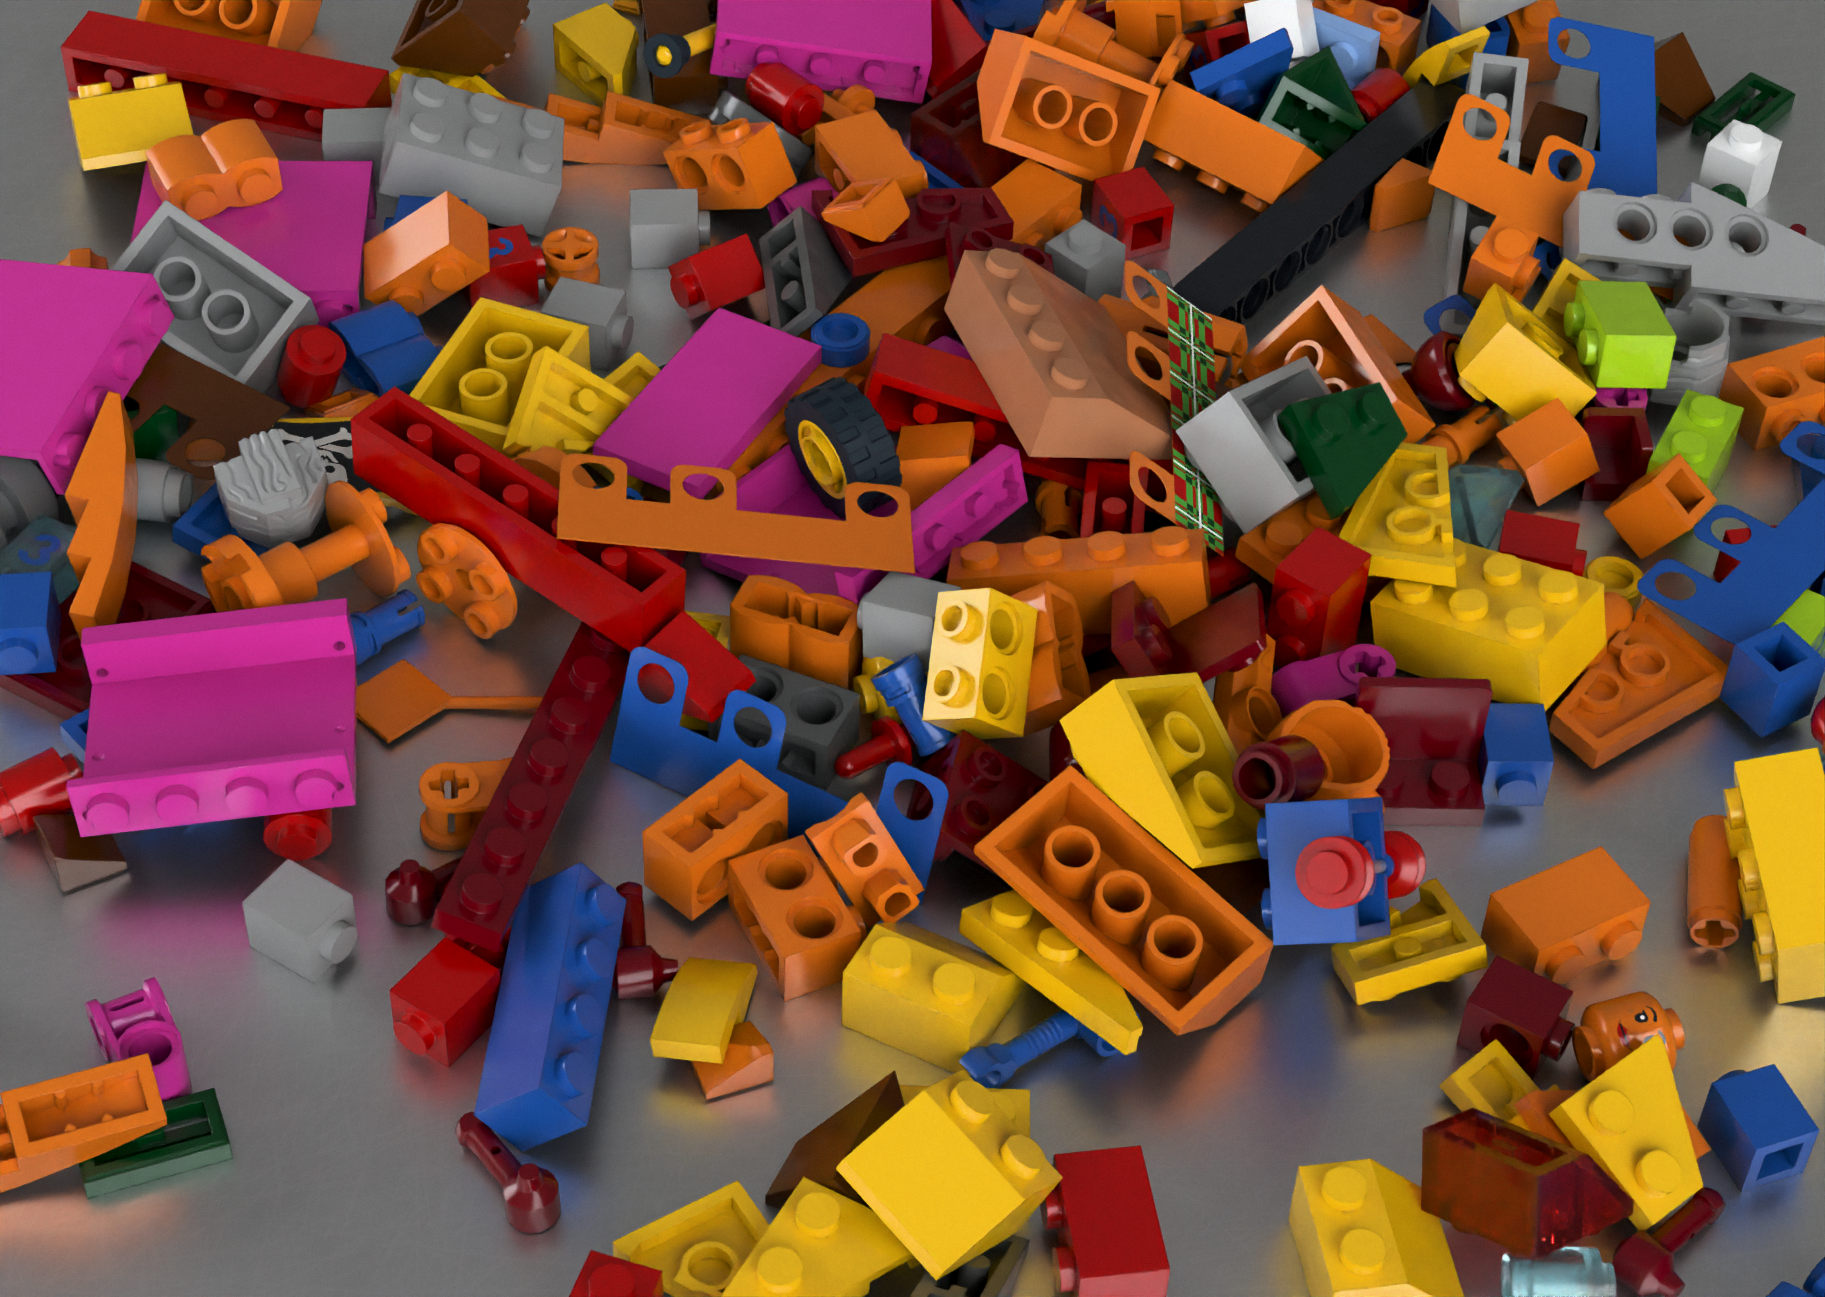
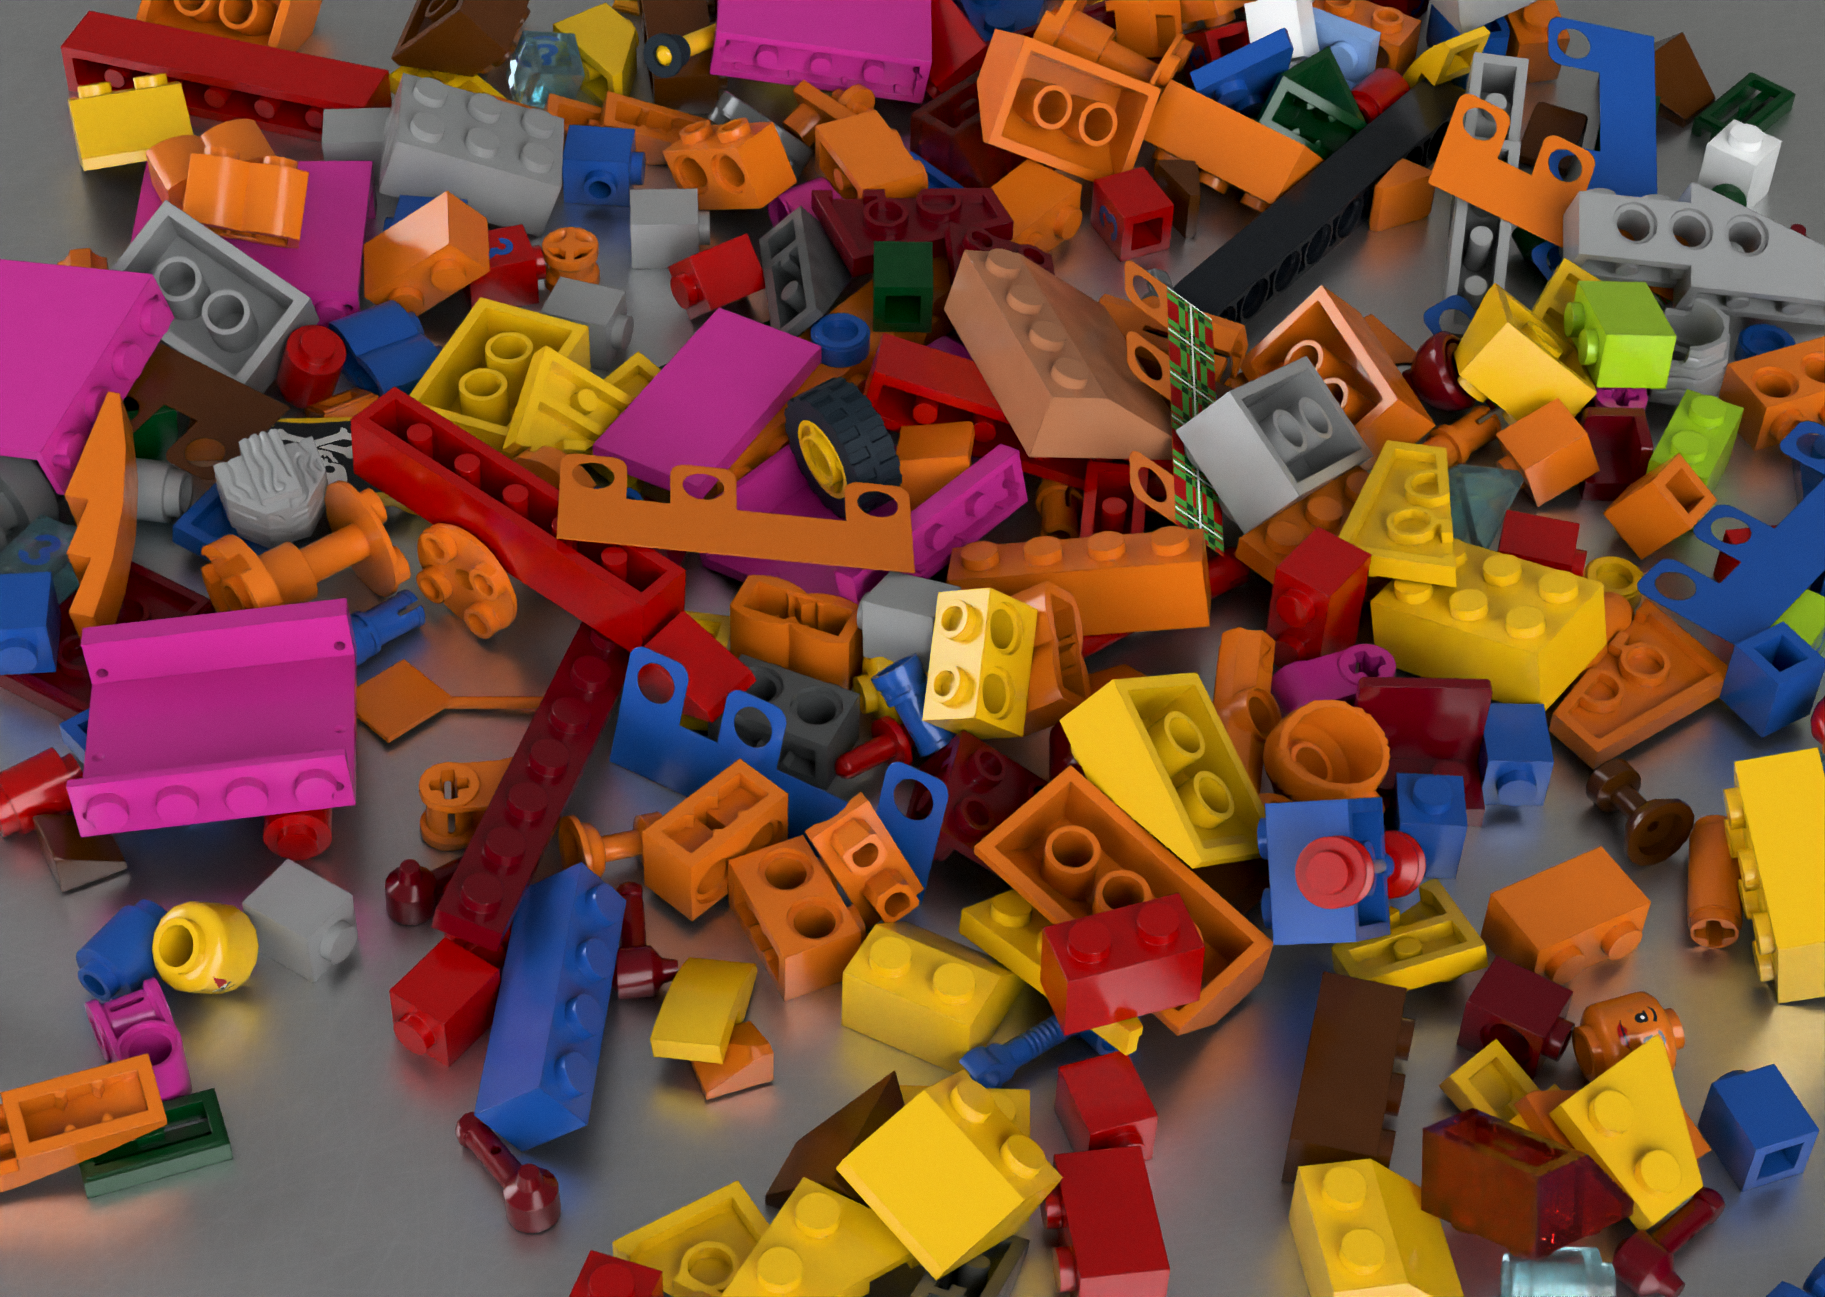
(120, 952): none -> blue brick
(205, 947): none -> yellow head
(247, 199): none -> orange brick
(543, 66): none -> clear light blue brick
(584, 843): none -> orange piece
(601, 165): none -> blue brick
(785, 97): red brick -> none
(869, 209): orange slope -> none
(902, 286): none -> dark green brick
(1088, 260): light grey brick -> none
(1105, 1105): none -> red brick
(1121, 963): none -> red brick
(1181, 184): none -> reddish brown slope
(1209, 642): dark red bracket -> none
(1278, 771): dark red brick -> none
(1343, 441): dark green wing -> none
(1350, 1075): none -> reddish brown brick
(1434, 814): none -> blue brick
(1504, 259): orange brick -> none
(1654, 826): none -> reddish brown piece
(1761, 339): none -> blue tile

